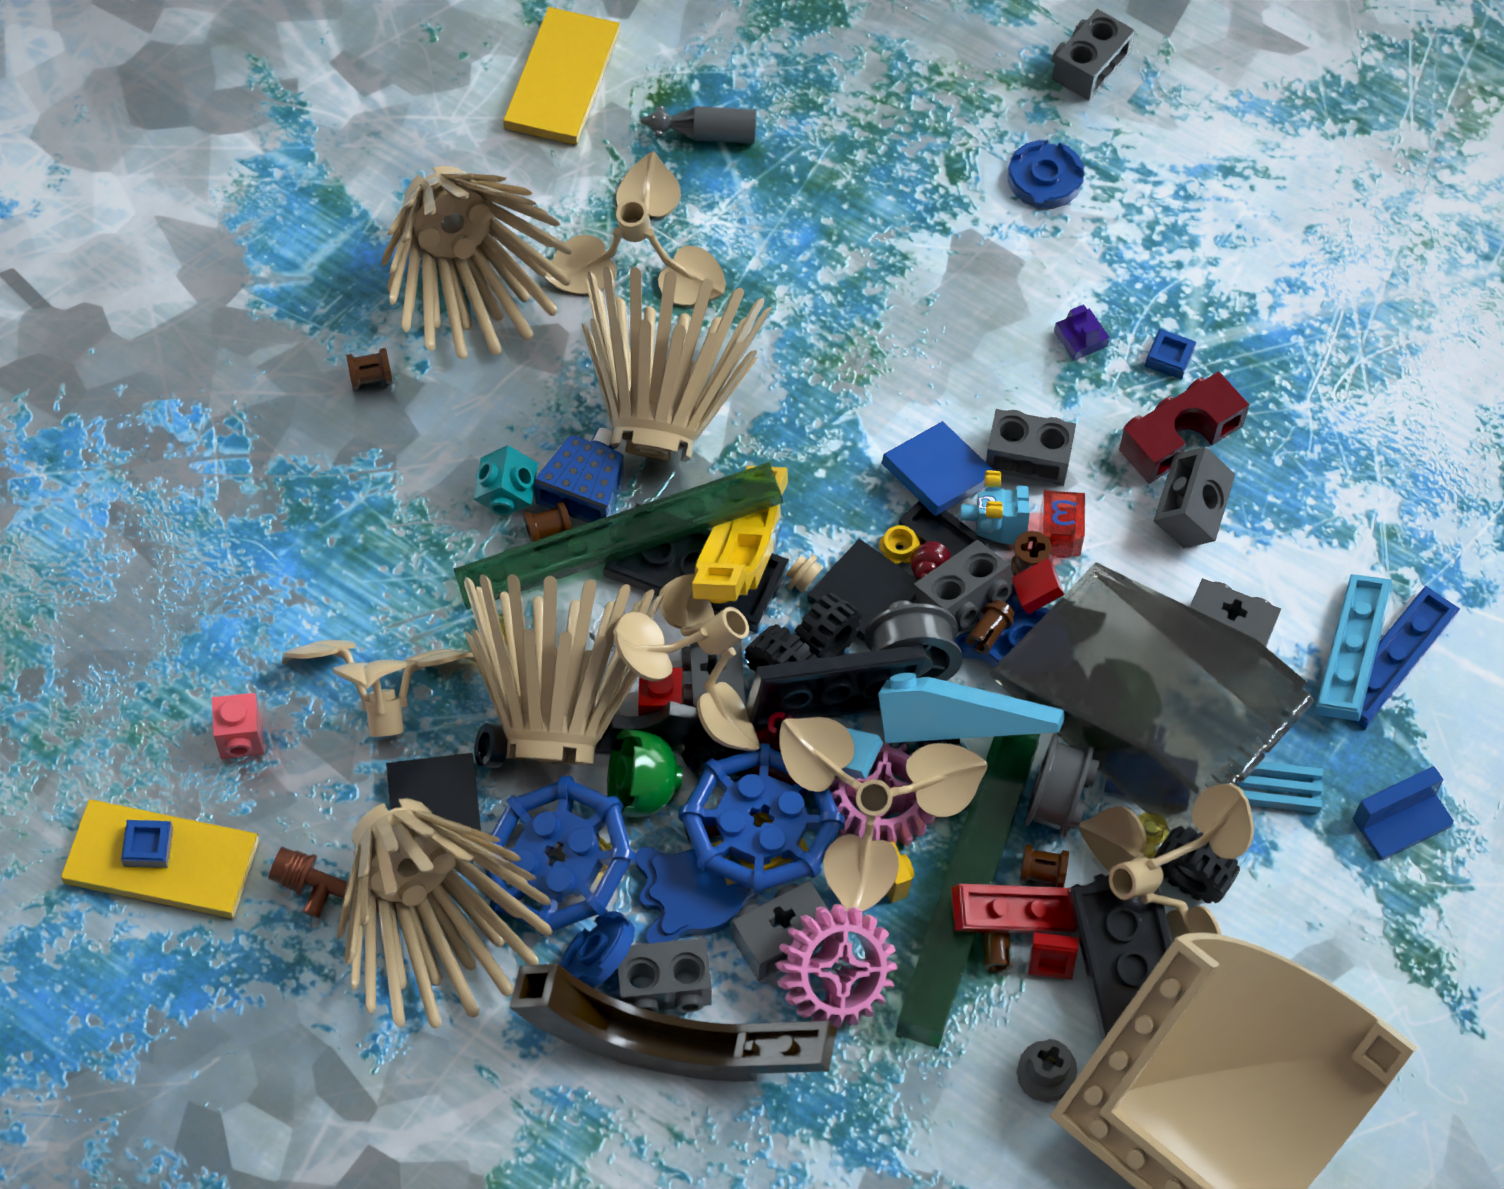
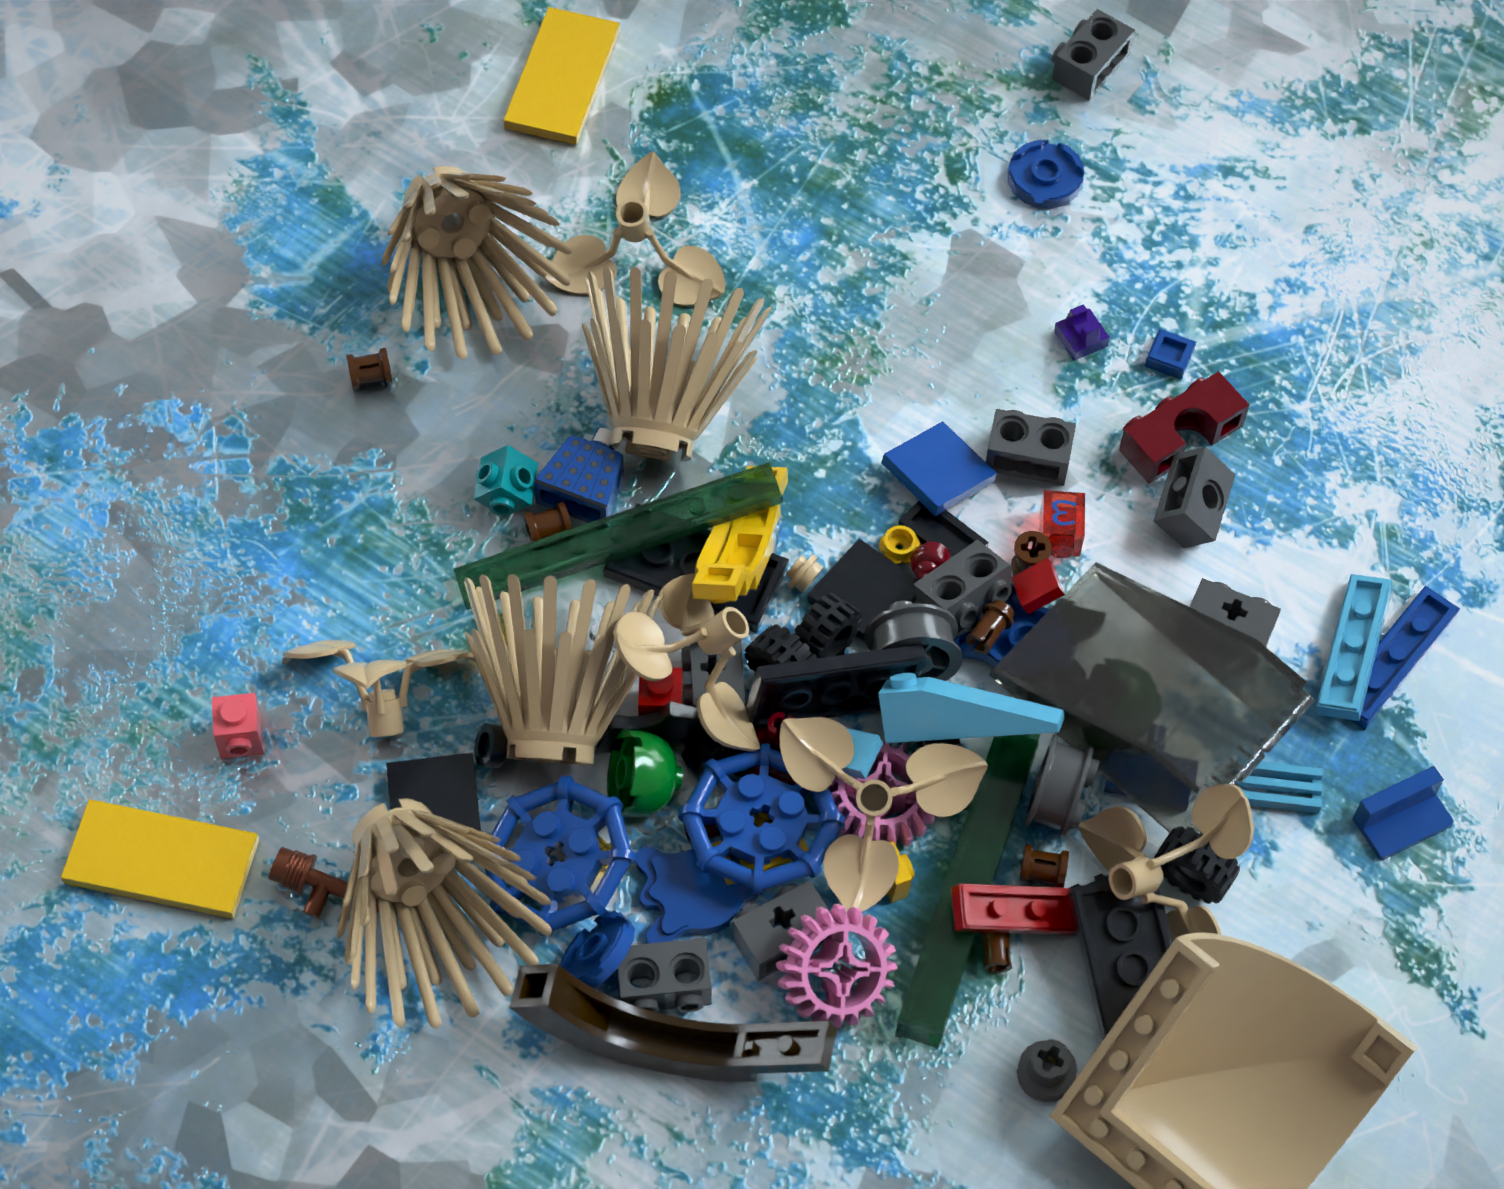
(147, 843): blue tile -> none
(706, 124): dark grey wheel -> none
(999, 512): medium azure piece -> none
(1053, 955): red tile -> none
(1156, 832): clear yellow pin -> none

